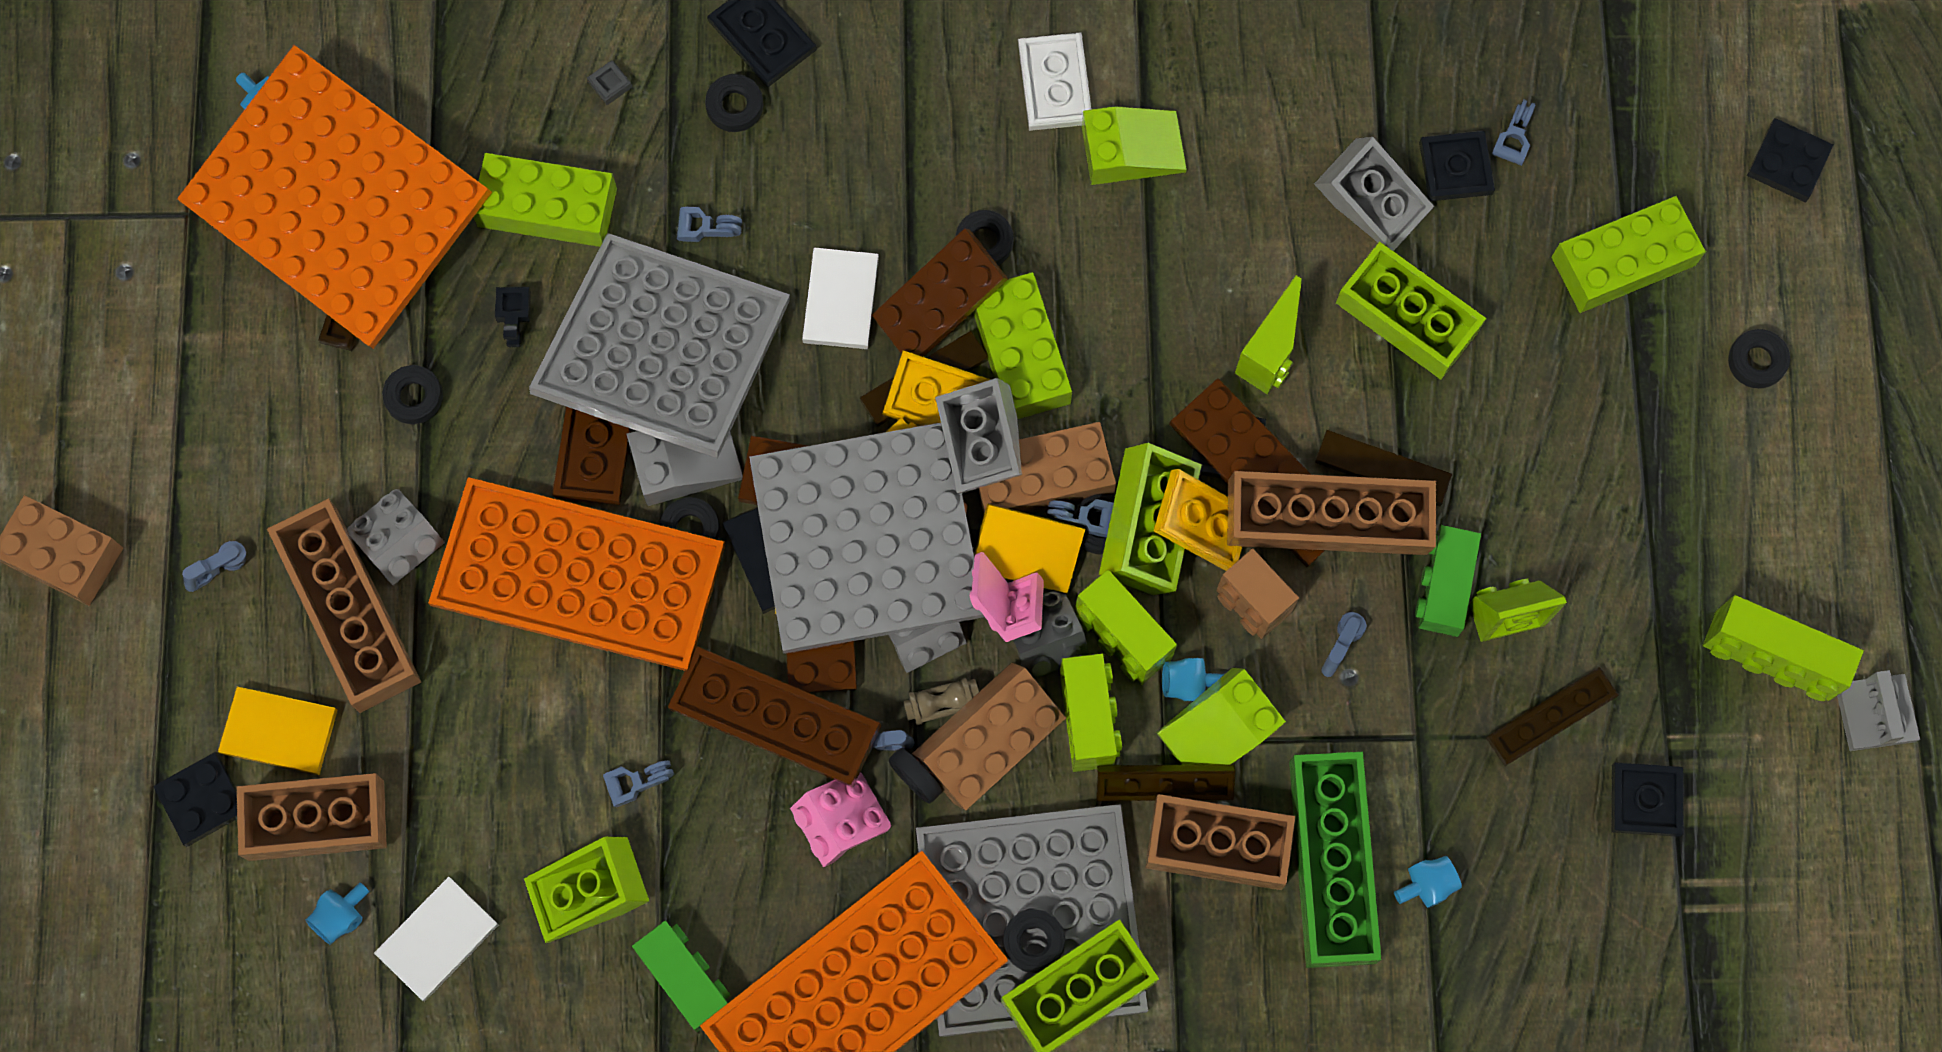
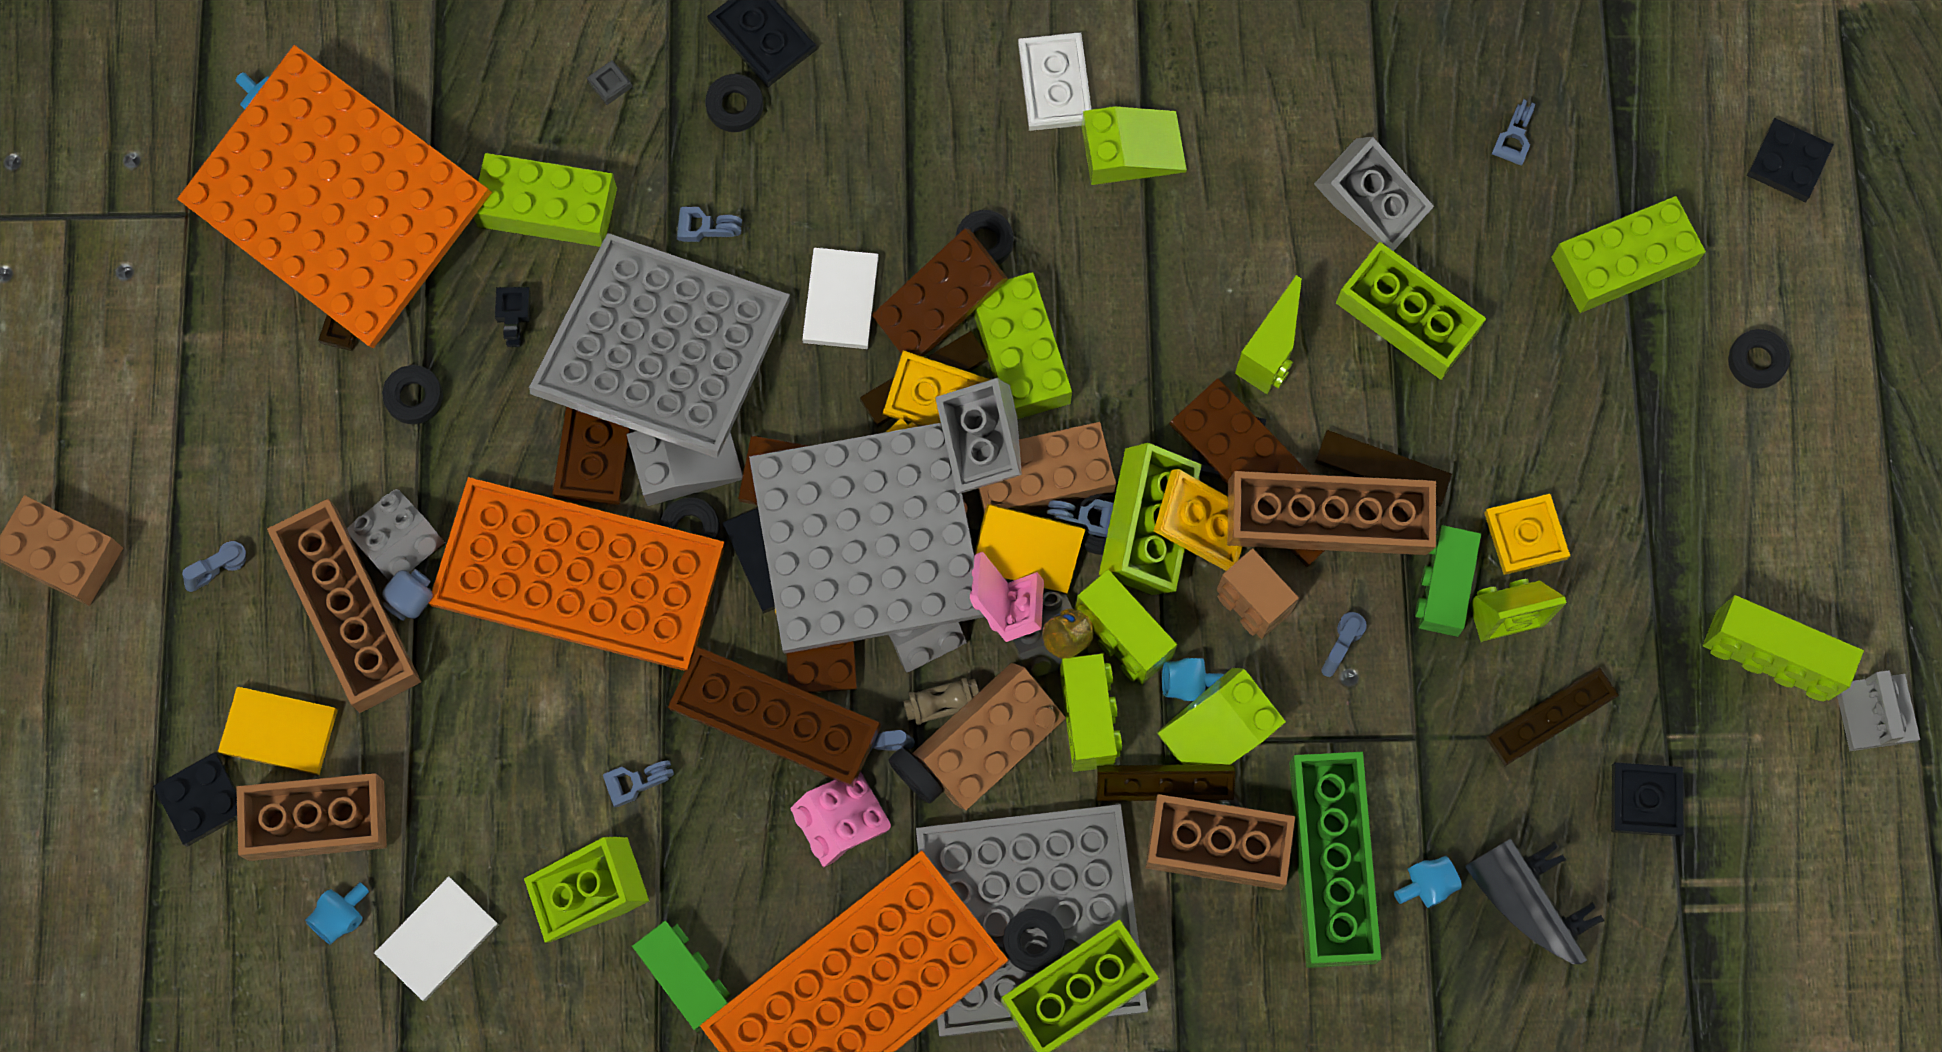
(407, 594): none -> sand blue head
(1067, 633): none -> clear yellow head
(1456, 166): black plate -> none
(1515, 890): none -> black piece
(1527, 534): none -> yellow plate

